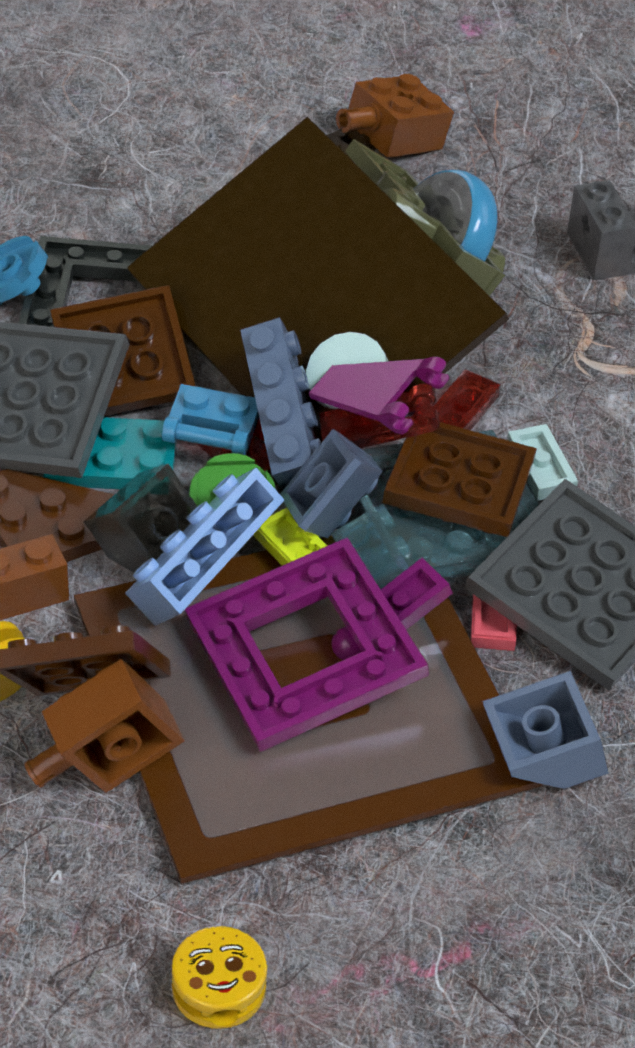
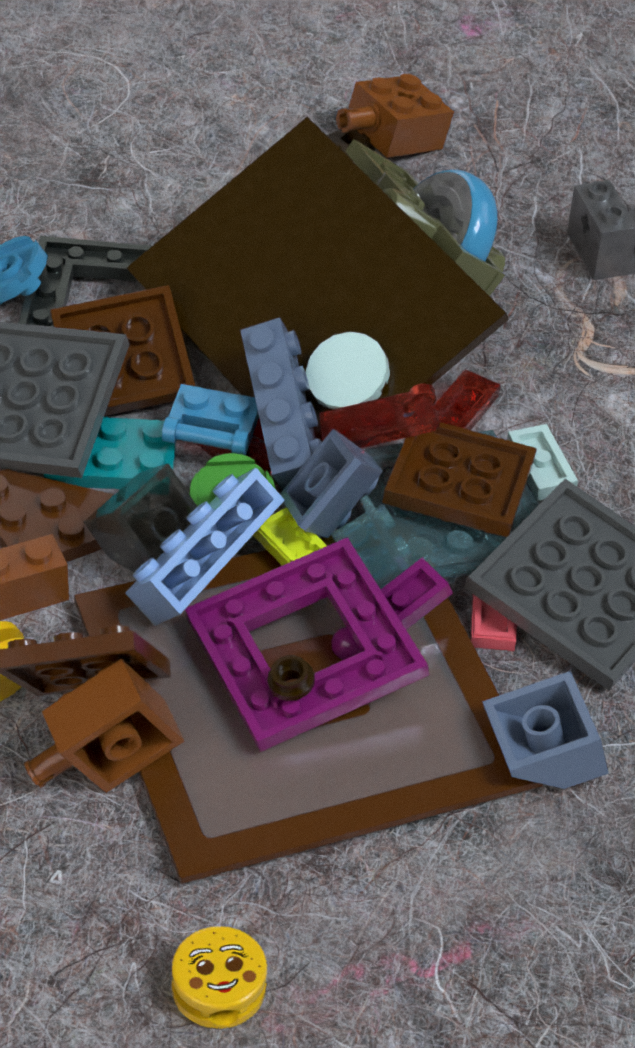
(289, 668): none -> dark brown plate
(376, 386): magenta flag -> none

